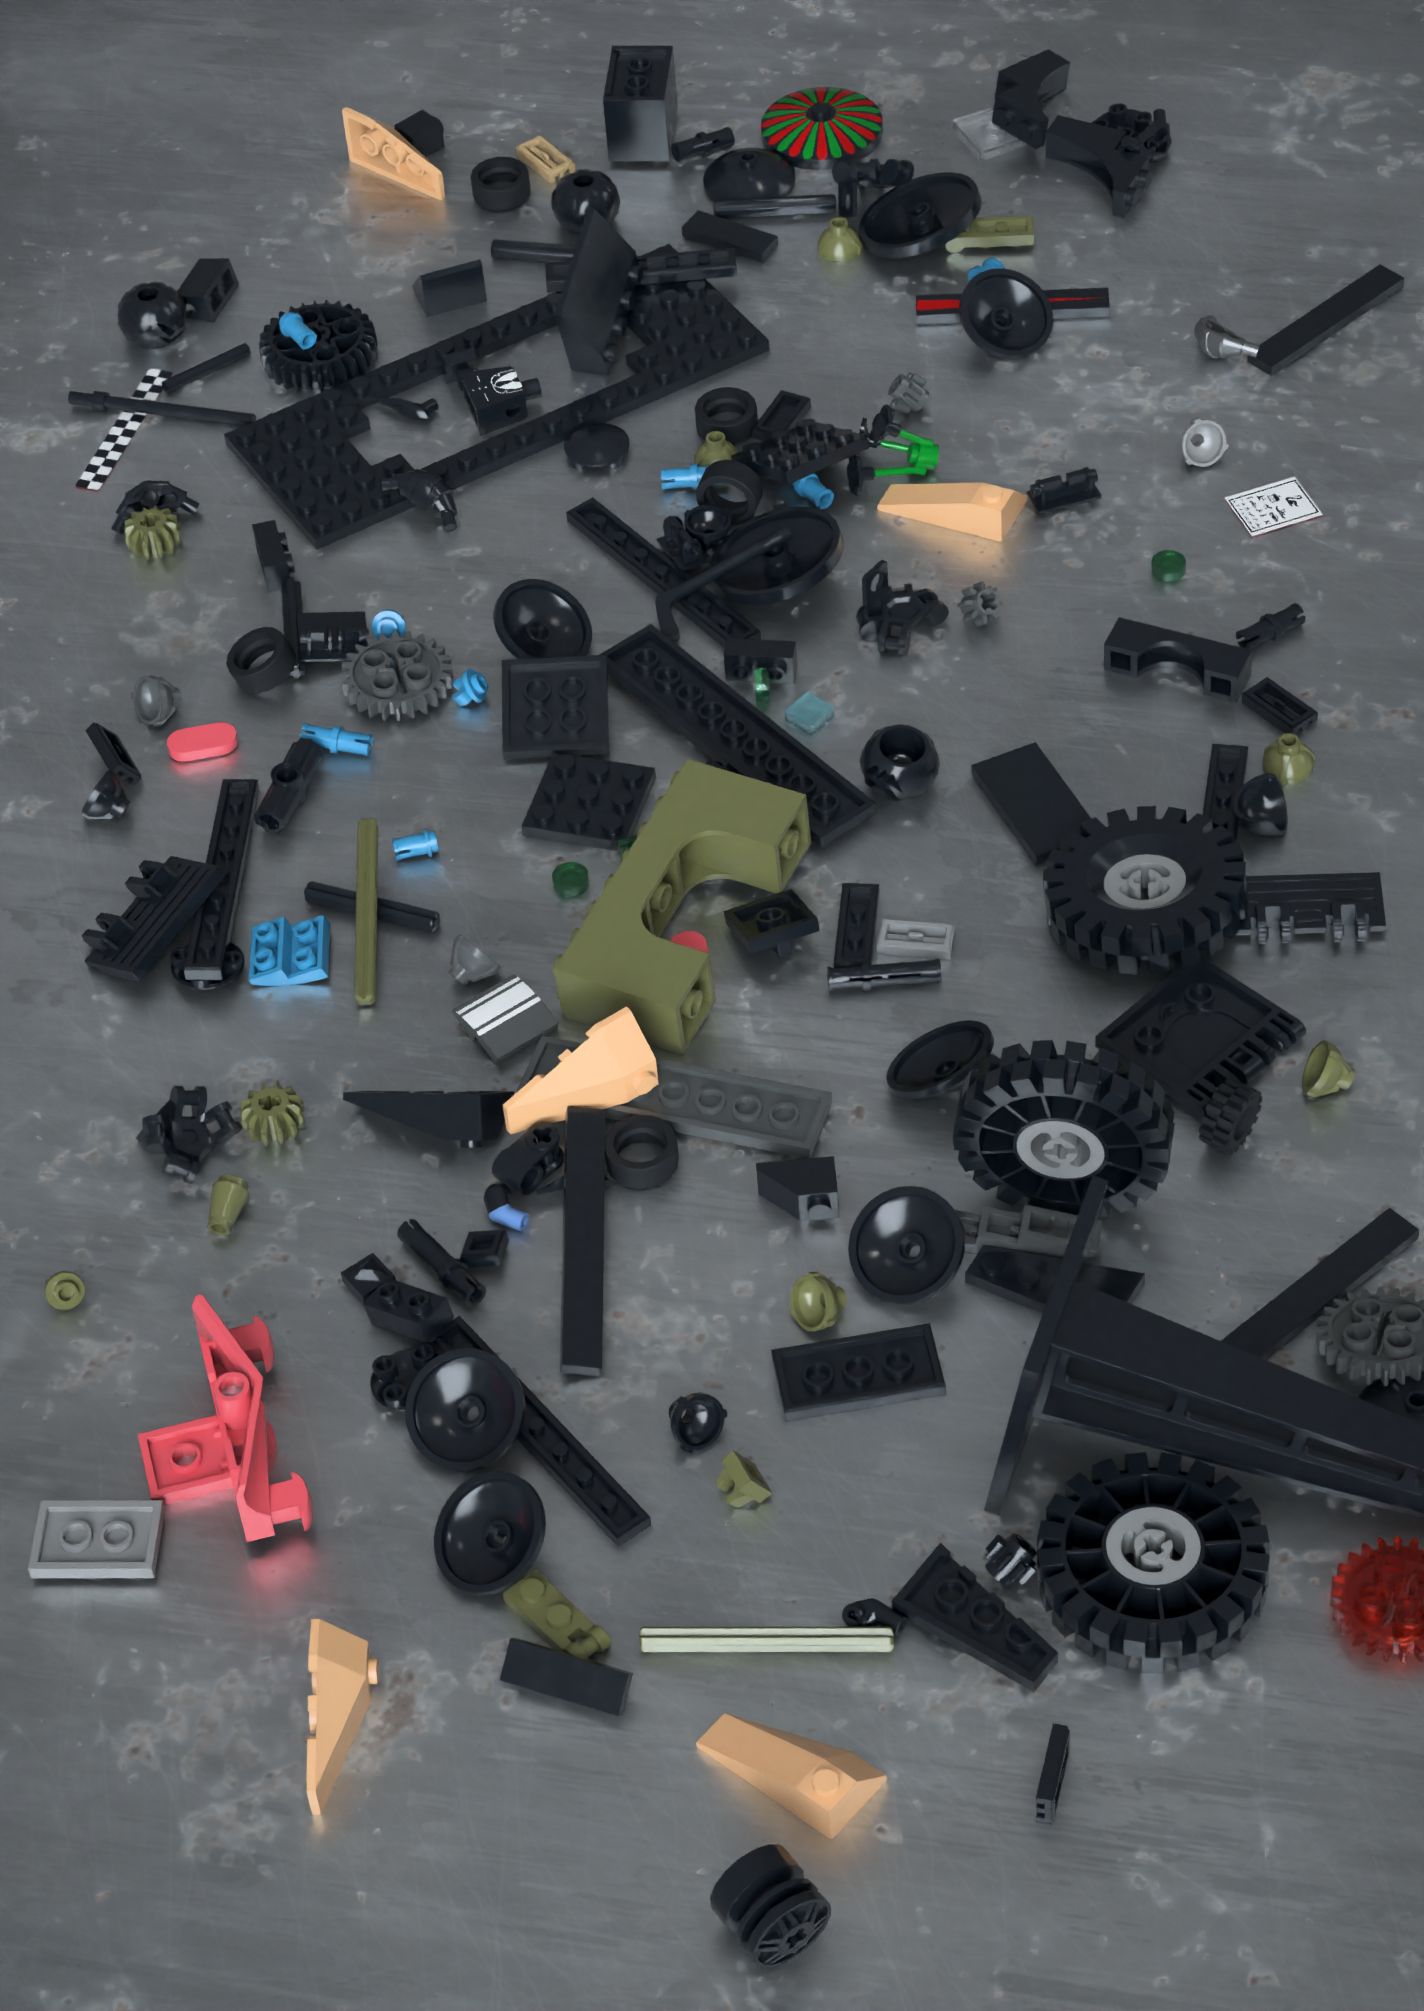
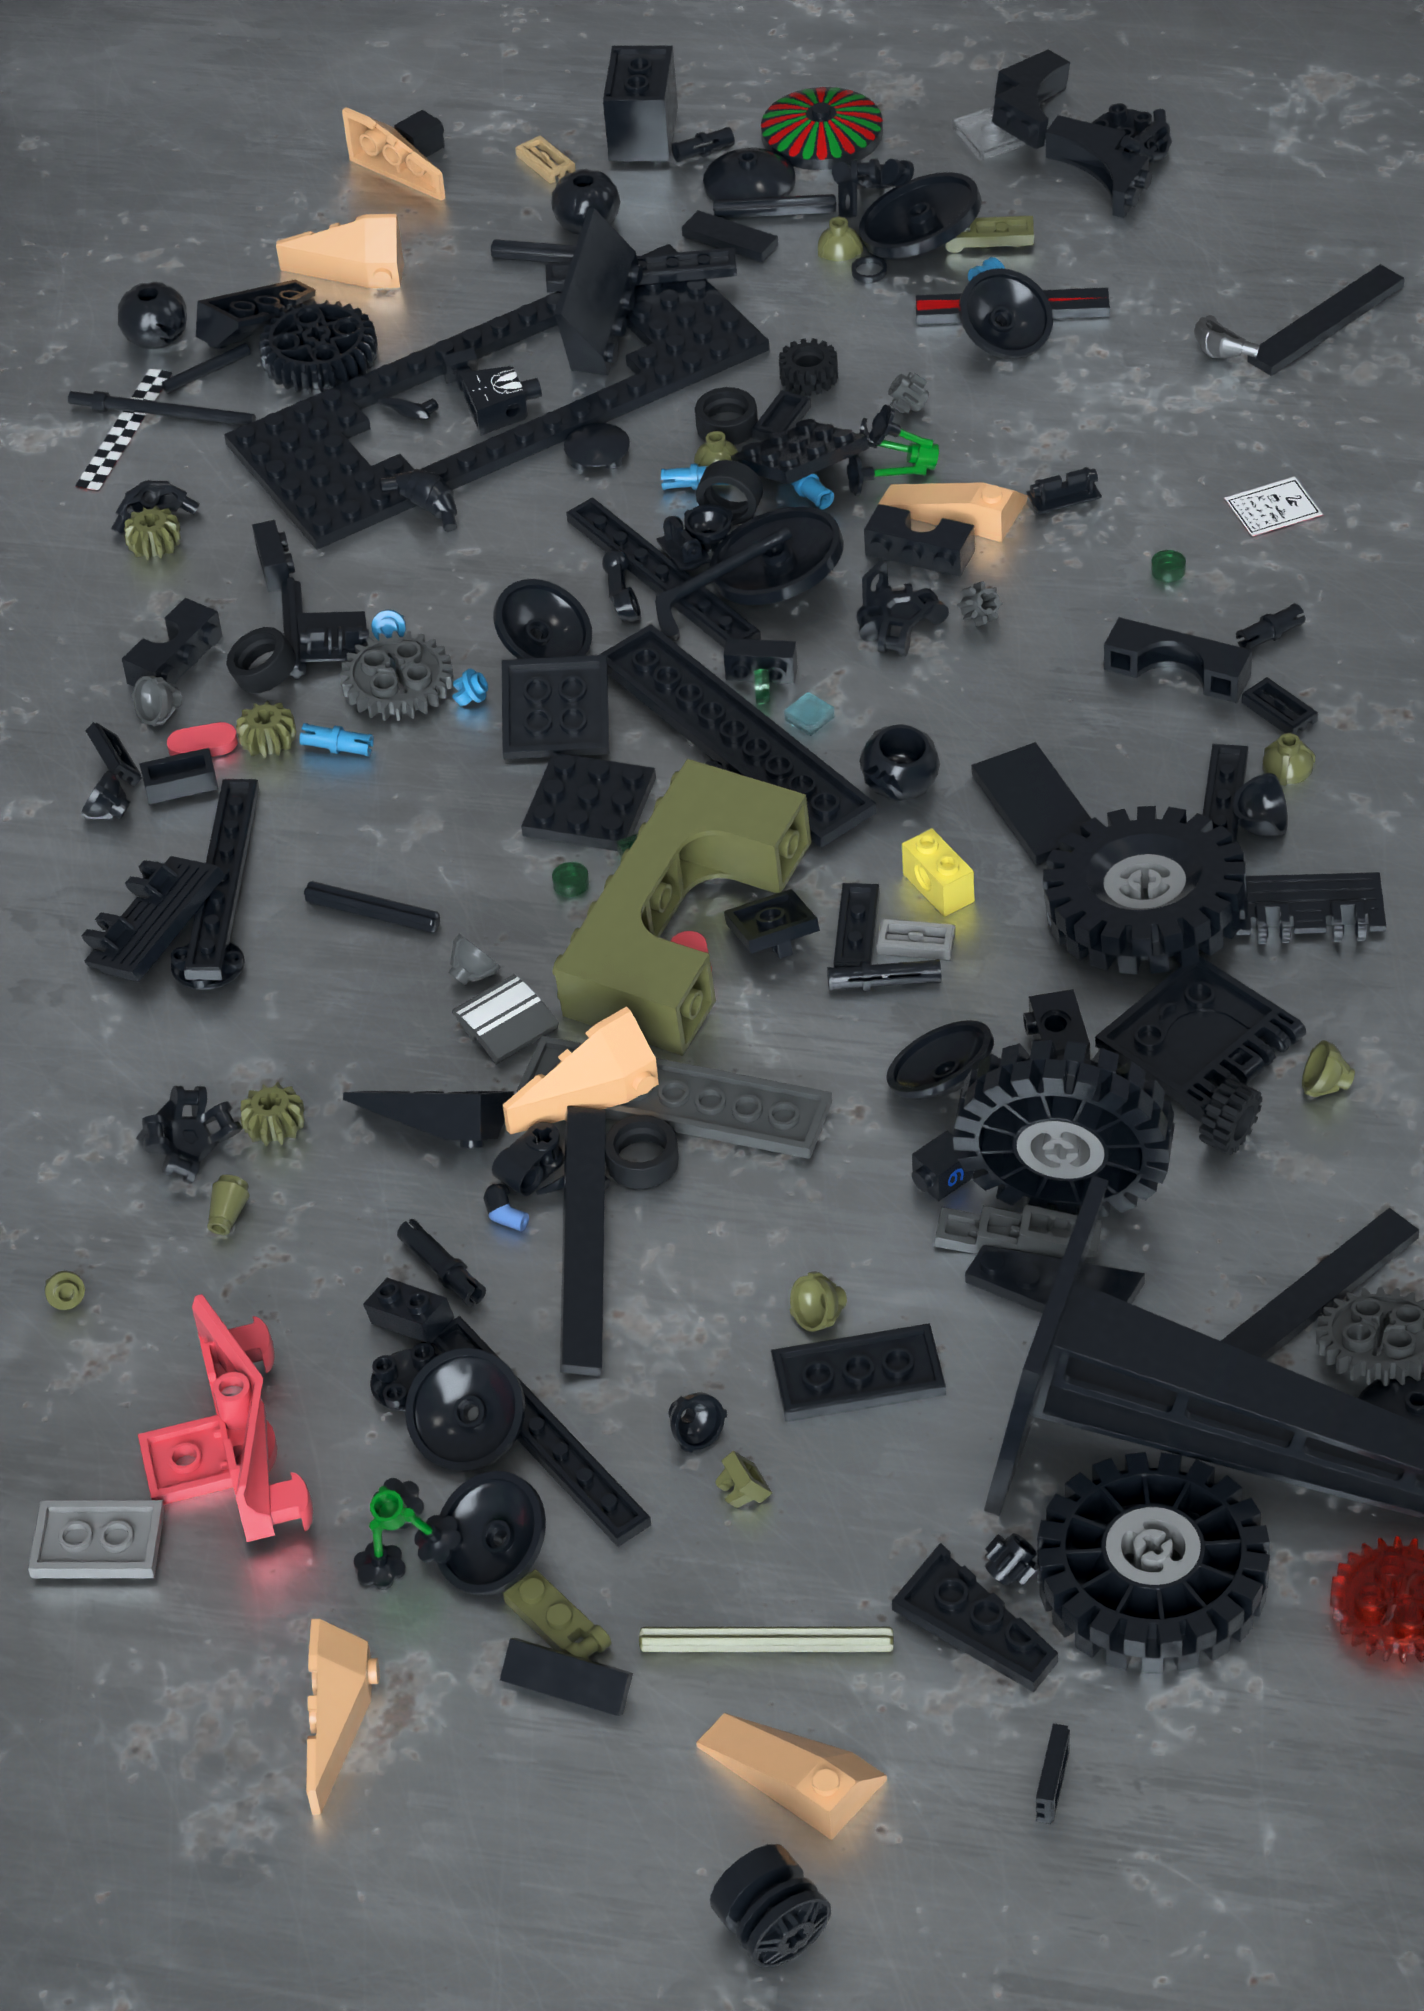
(178, 776): none -> black piece
(191, 634): none -> black arch
(208, 287): black hinge -> none
(242, 313): none -> black wedge
(266, 729): none -> olive gear
(288, 785): black piece -> none
(289, 953): dark azure slope -> none
(292, 325): dark azure pin -> none
(353, 253): none -> light nougat wedge
(366, 912): olive axle -> none
(366, 1276): black tile -> none
(397, 1507): none -> black plant
(415, 845): dark azure pin -> none
(451, 288): black slope -> none
(484, 1248): black tile -> none
(500, 197): black tyre -> none
(624, 599): none -> black piece
(801, 1187): black slope -> none
(808, 367): none -> black tyre
(872, 278): none -> black piece
(873, 1613): black arm -> none
(887, 1233): black dish -> none
(938, 872): none -> light yellow brick
(938, 1168): none -> black brick
(941, 549): none -> black arch
(1056, 1018): none -> black brick
(1209, 446): light grey piece -> none

